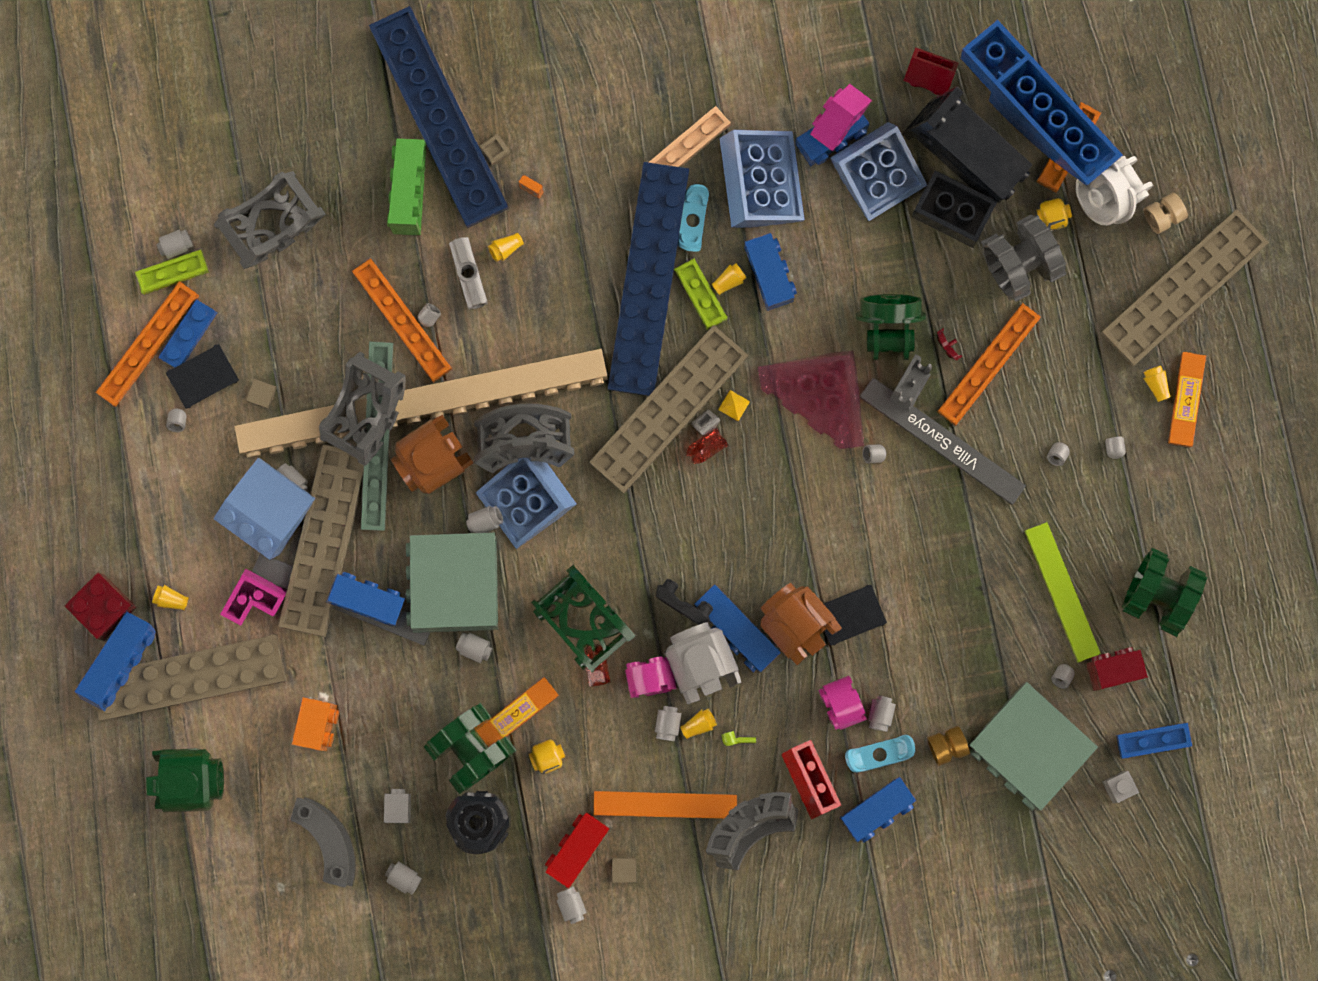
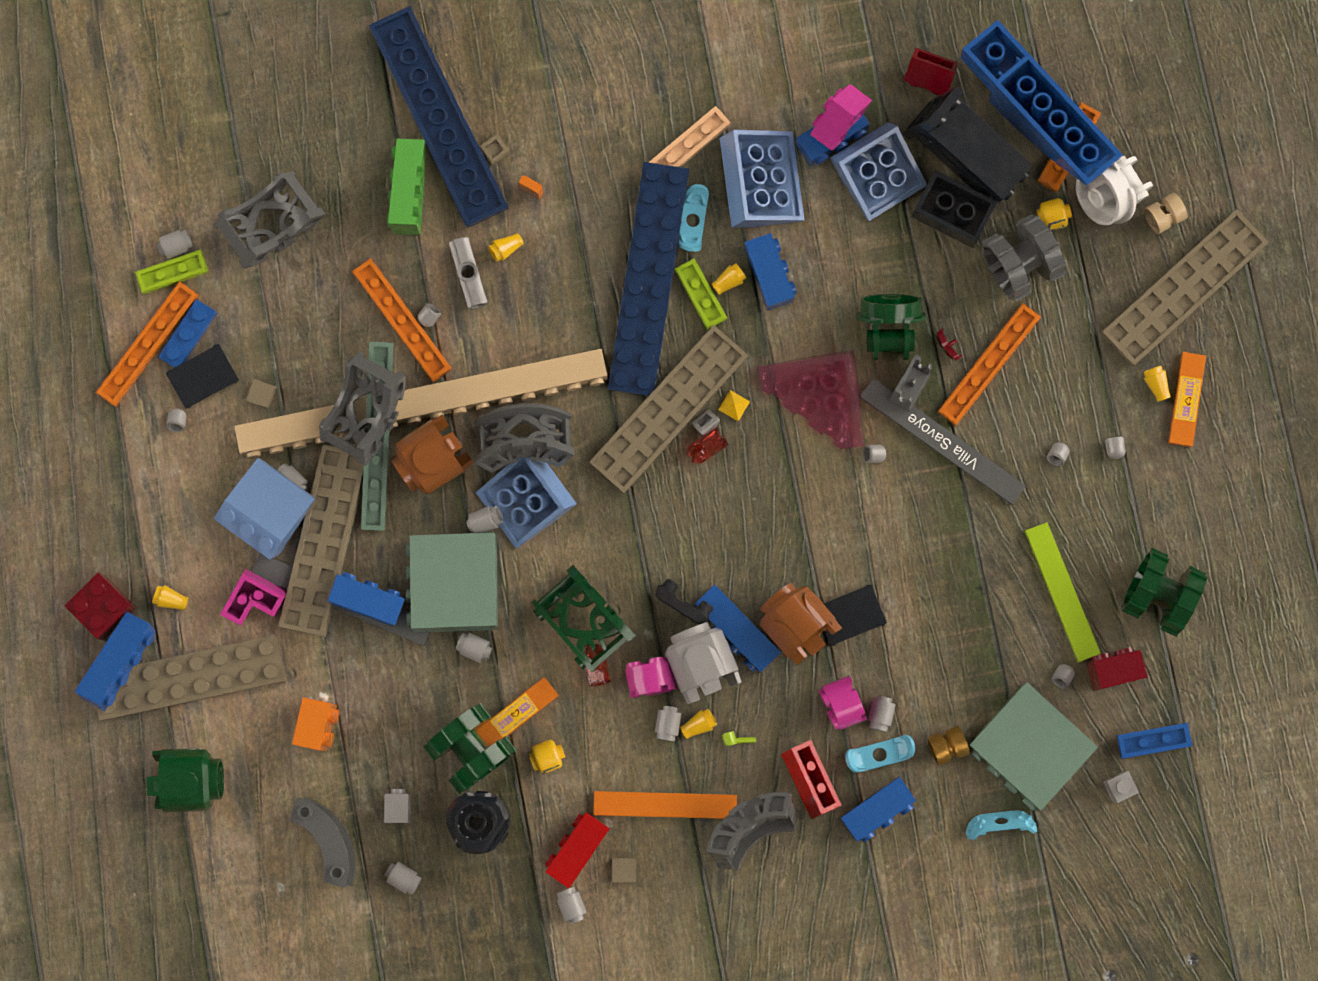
(986, 822): none -> medium azure piece

